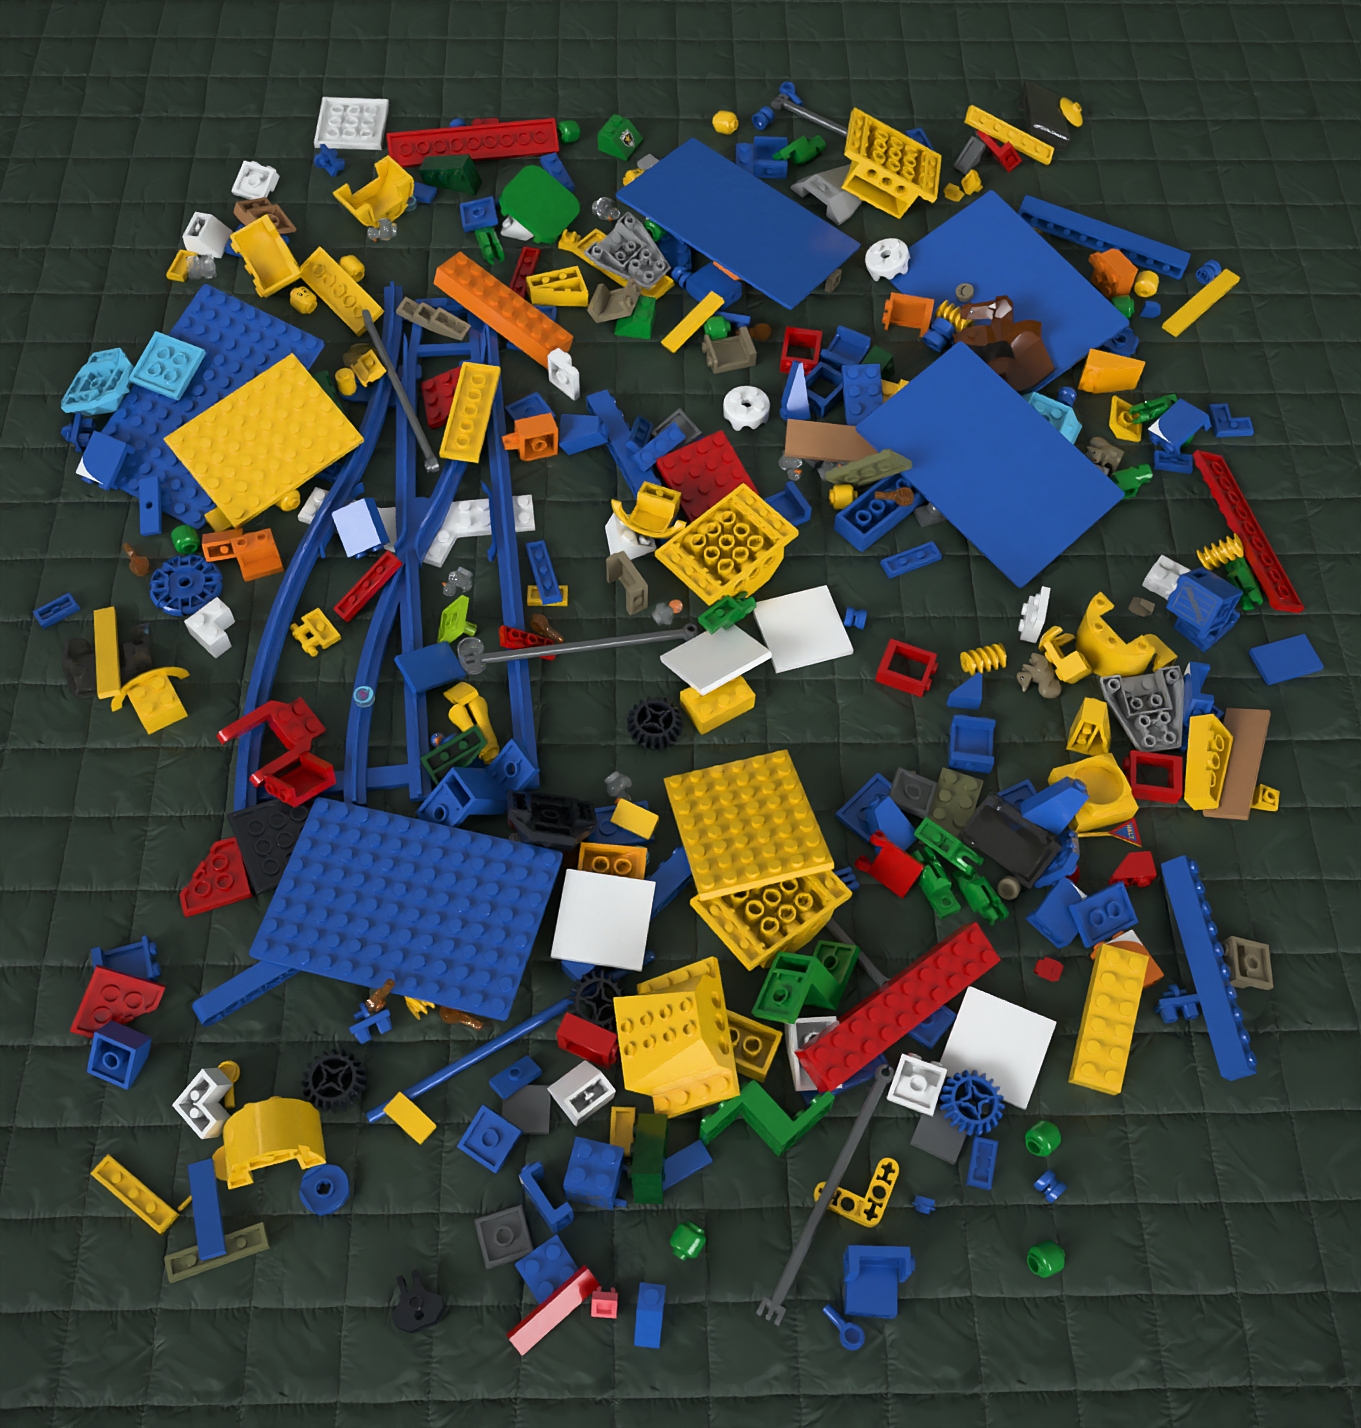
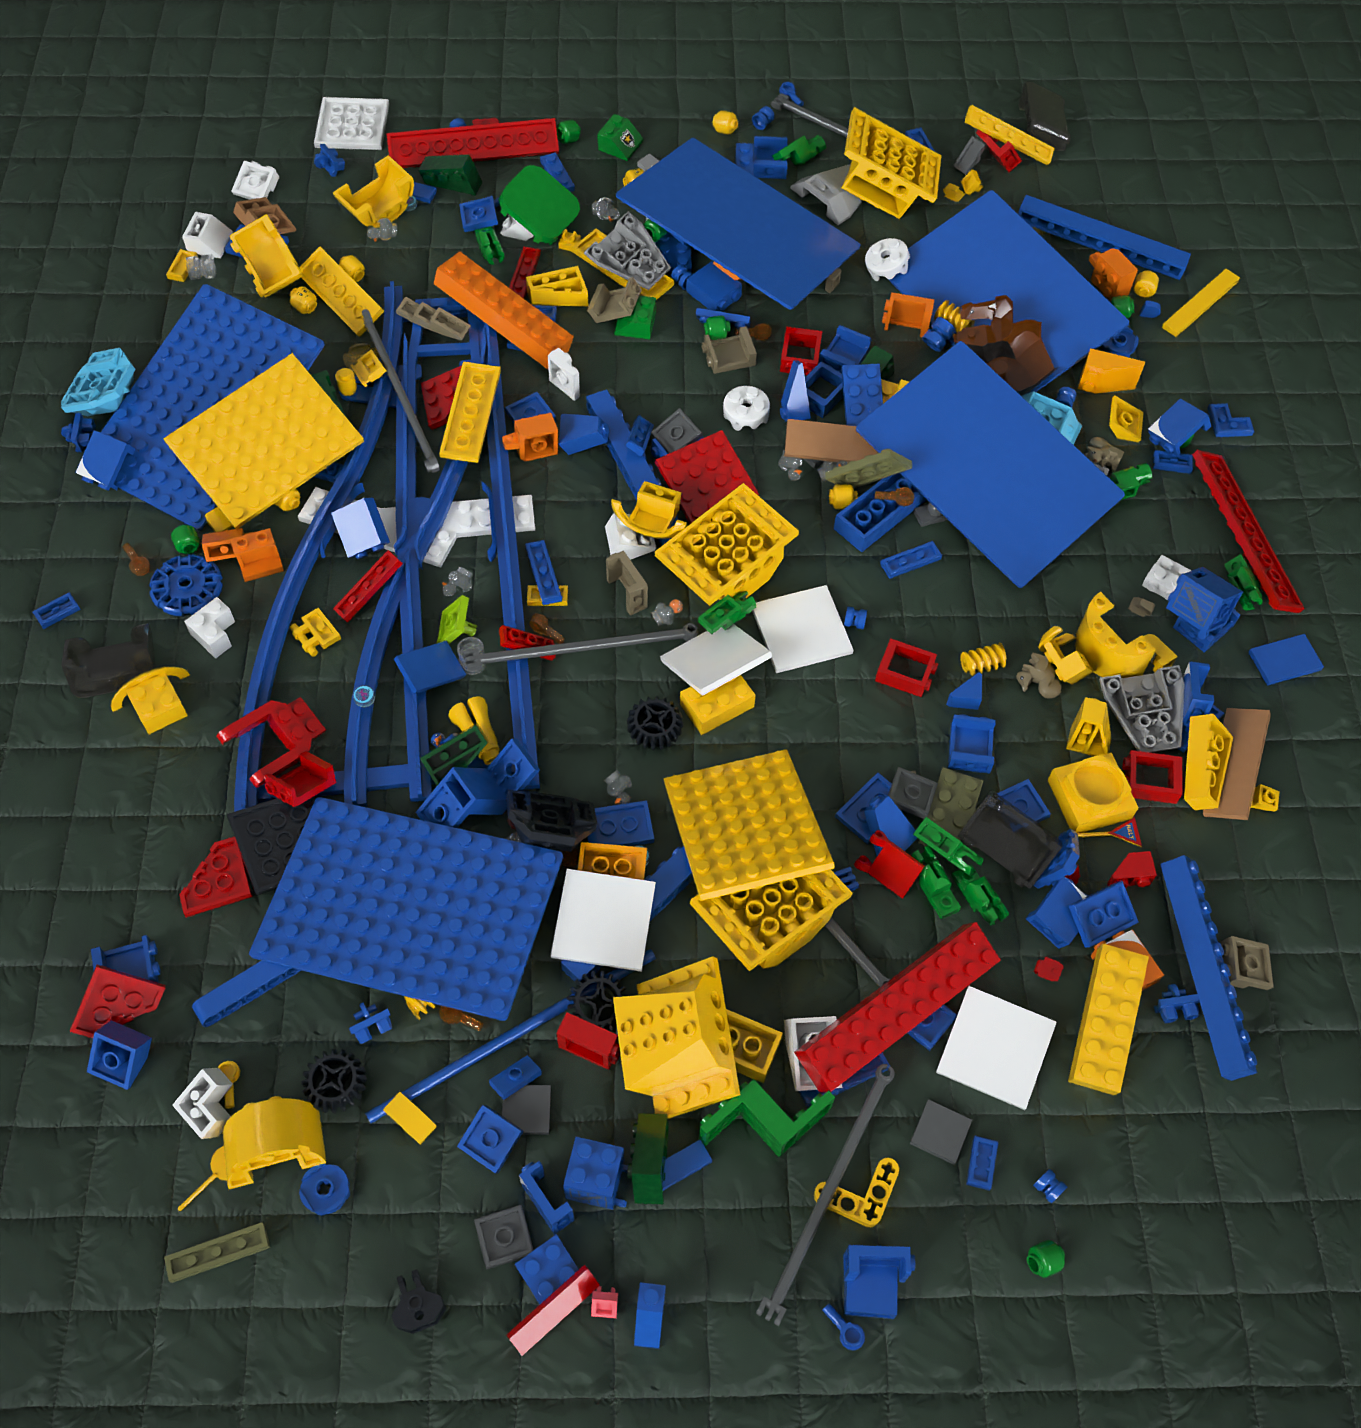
(107, 653): yellow tile -> none
(134, 1194): yellow tile -> none
(150, 506): blue tile -> none
(167, 366): medium azure plate -> none
(207, 1209): blue tile -> none
(376, 1001): clear orange plate -> none
(461, 693): yellow slope -> none
(582, 1092): white slope -> none
(622, 1128): yellow tile -> none
(635, 819): yellow slope -> none
(658, 447): blue plate -> none
(687, 1240): green head -> none
(692, 321): yellow tile -> none
(790, 504): blue panel -> none
(806, 981): green bracket -> none
(917, 1083): white plate -> none
(923, 1204): blue plate -> none
(964, 292): dark tan tile -> none
(970, 1083): blue gear -> none
(1009, 888): dark tan tile -> none
(1034, 615): white plate -> none
(1042, 1138): green head -> none
(1056, 804): blue slope -> none
(1071, 111): yellow dish -> none
(1152, 409): green plate -> none
(1208, 272): blue wheel -> none
(1221, 553): yellow piece -> none

